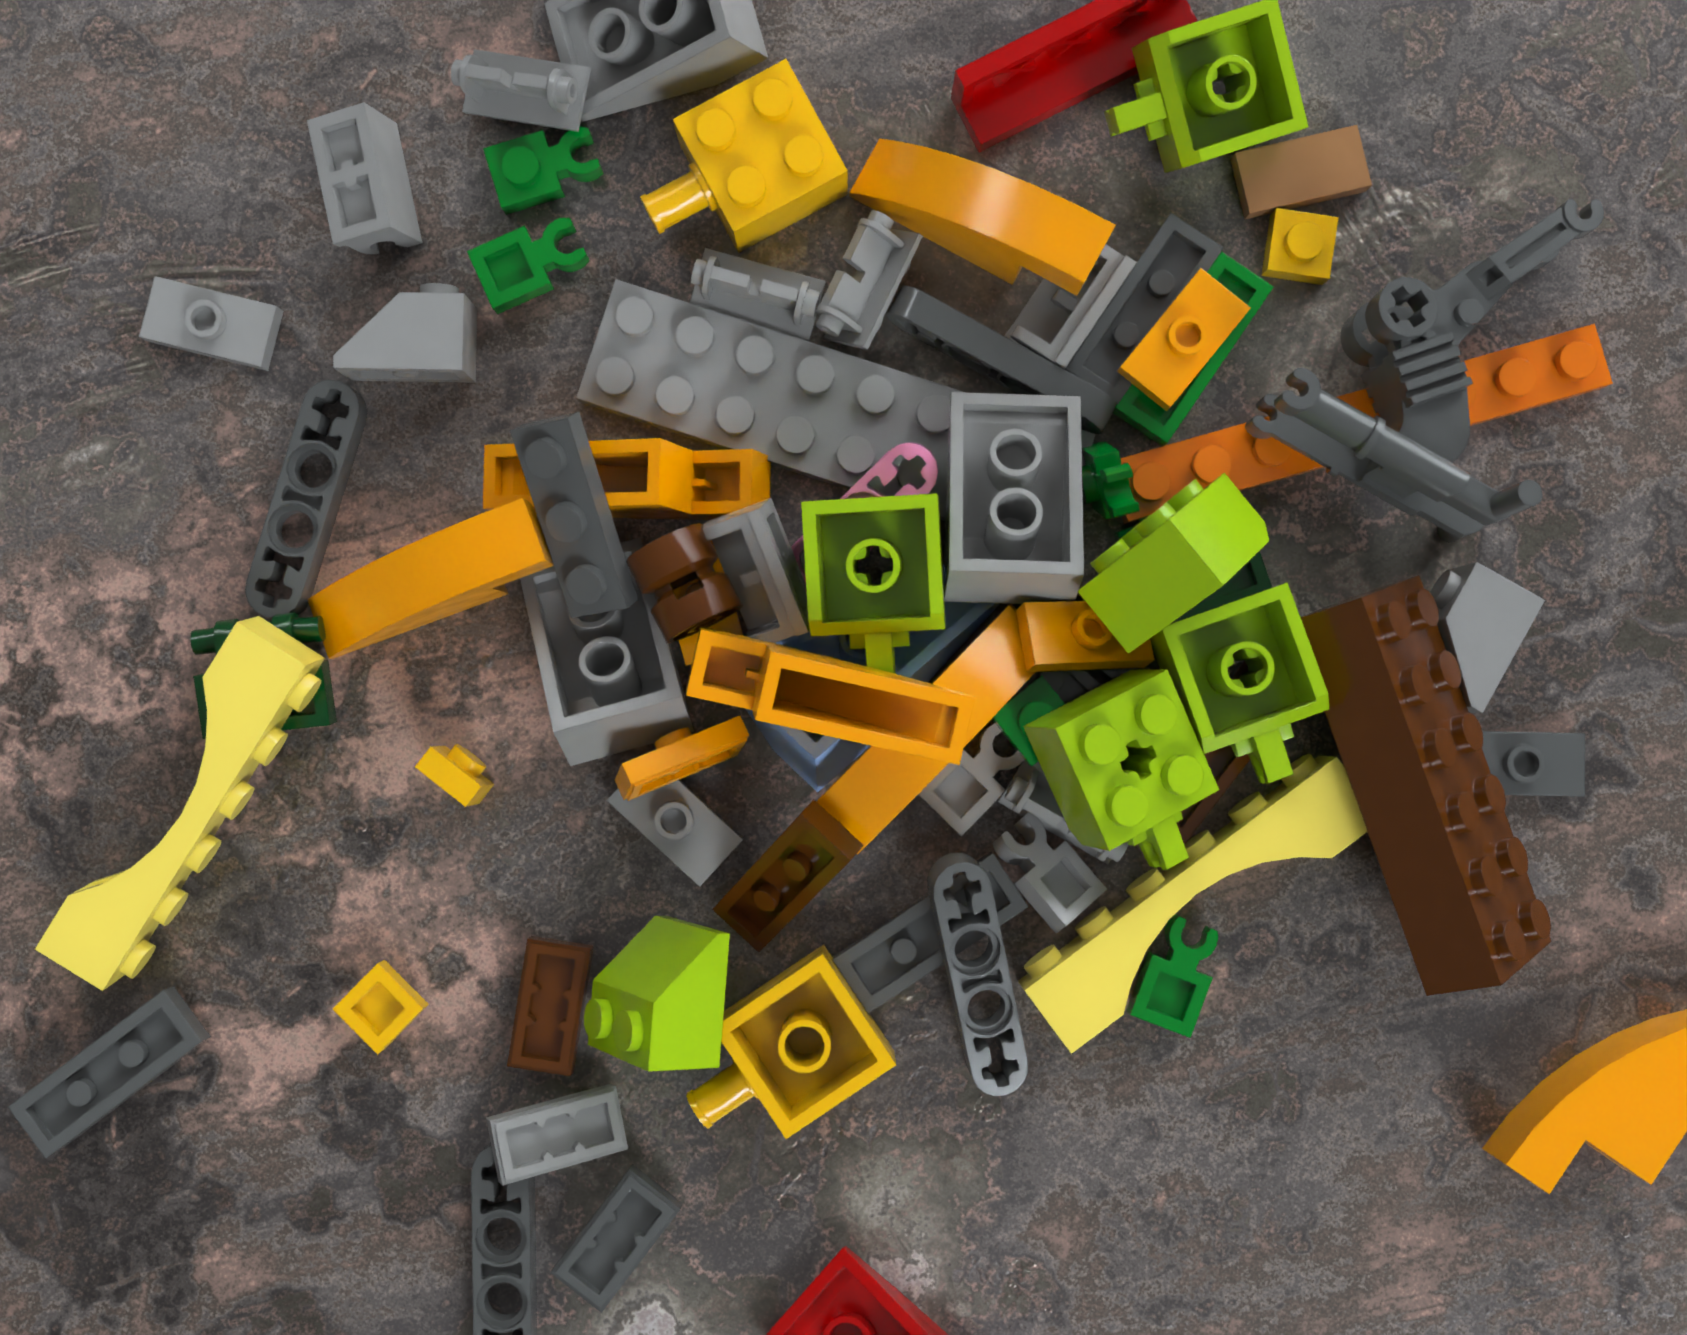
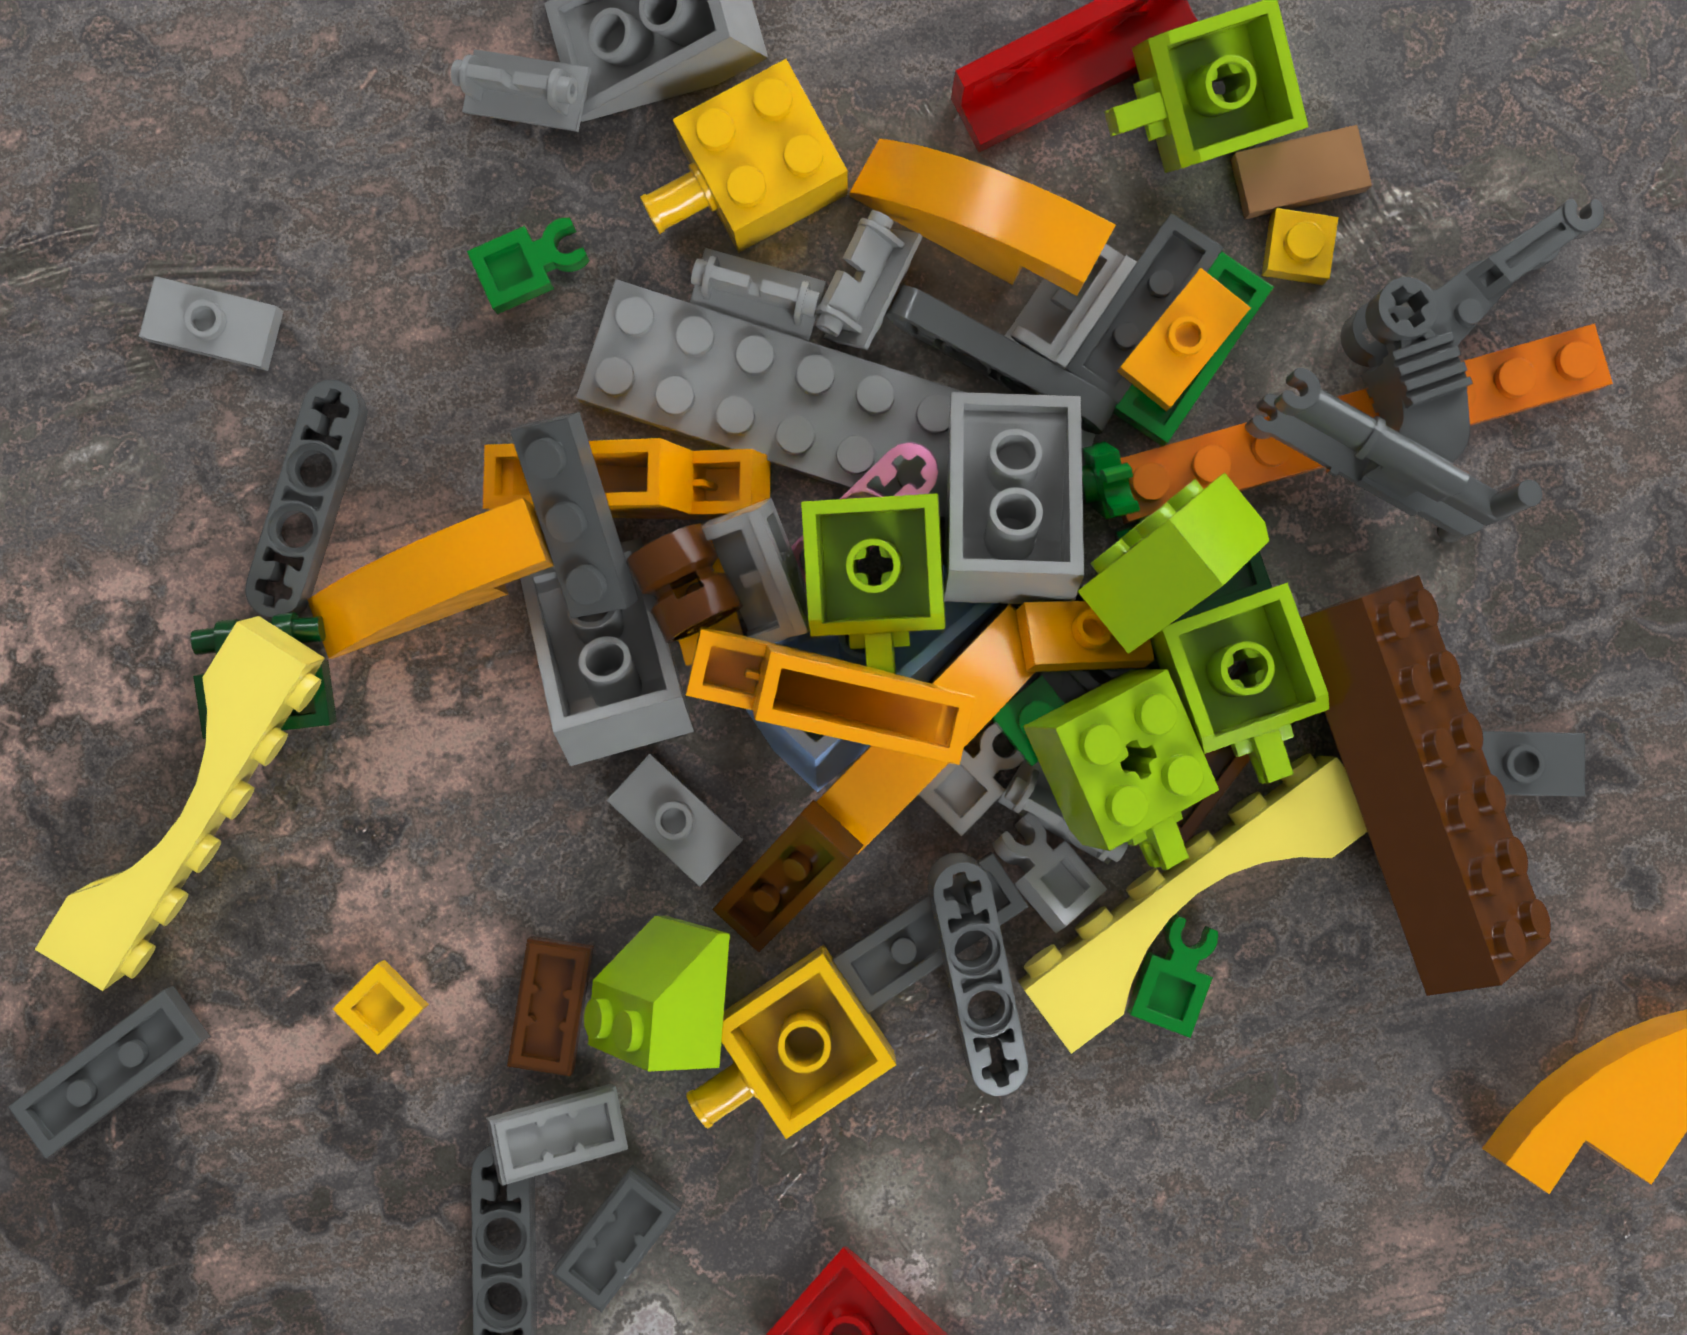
(364, 179): light grey hinge -> none
(415, 339): light grey slope -> none
(456, 773): yellow plate -> none
(530, 170): green plate -> none
(680, 756): light orange plate -> none
(1482, 626): light grey slope -> none

